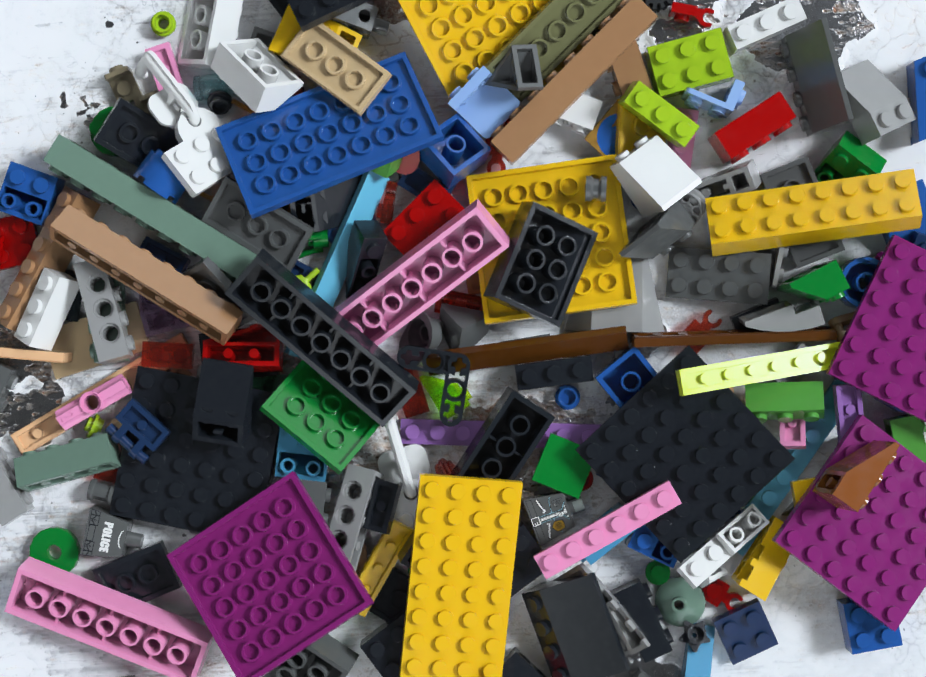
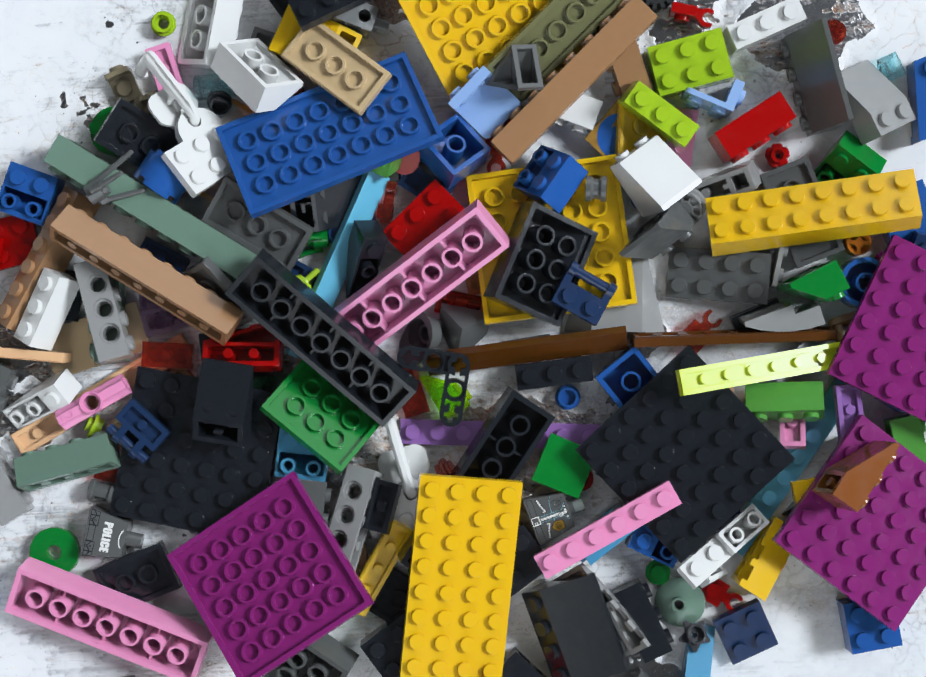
(43, 399): none -> white slope
(99, 189): none -> dark grey plant
(550, 178): none -> blue slope
(579, 301): none -> dark blue plate
(782, 151): none -> red plate
(837, 30): none -> clear red plate
(861, 243): none -> orange wheel
(891, 66): none -> clear light blue slope

